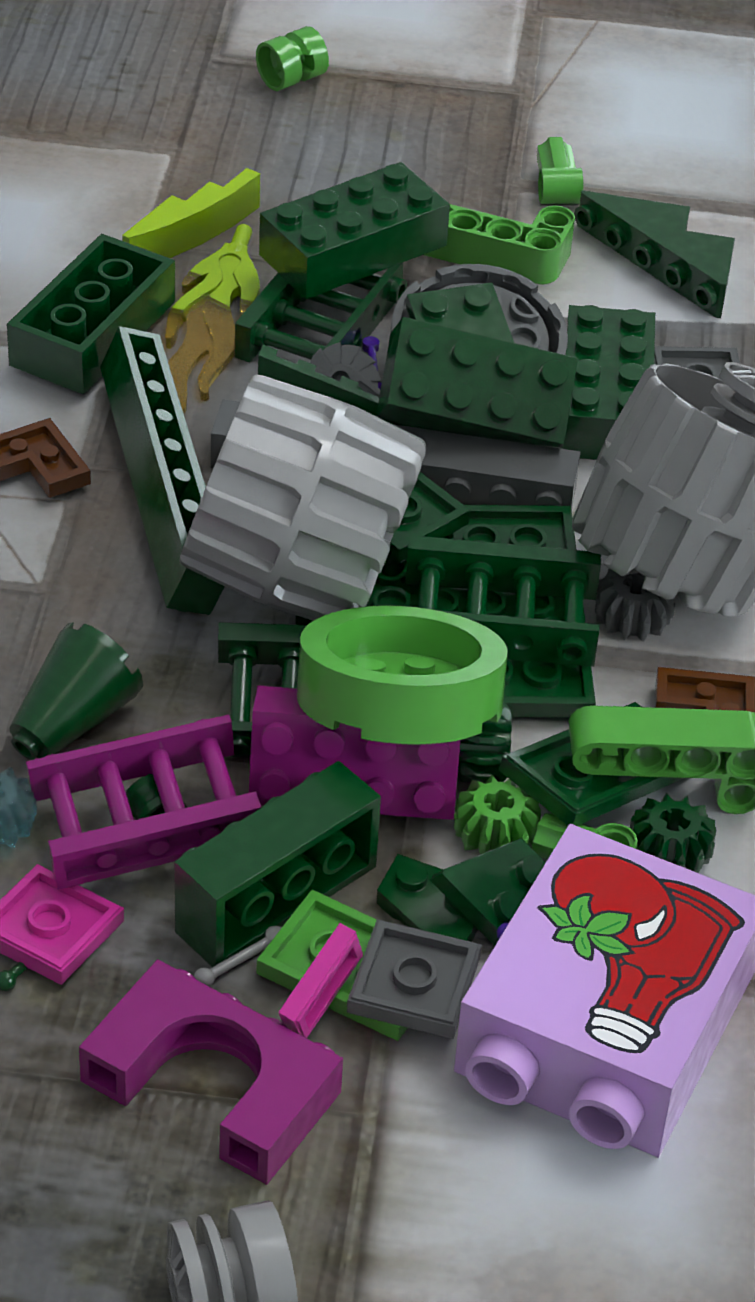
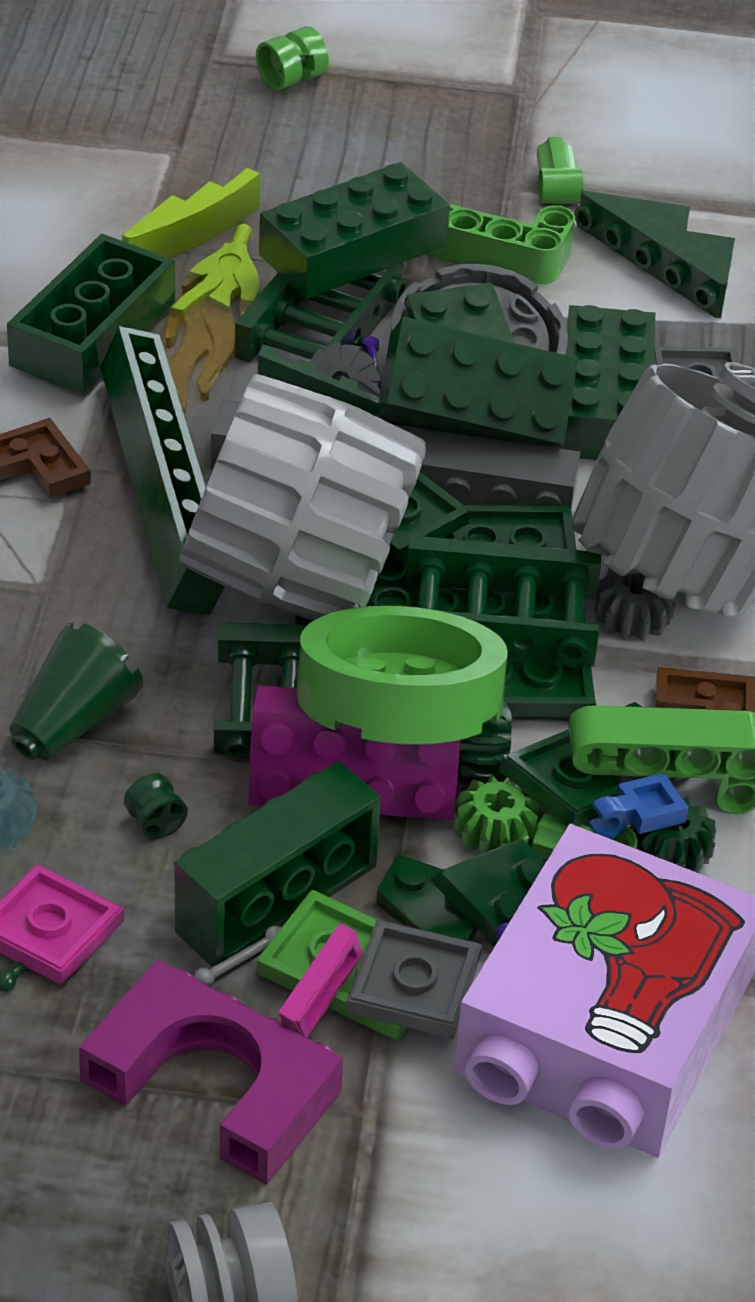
(148, 841): magenta fence -> none
(644, 802): none -> blue plate

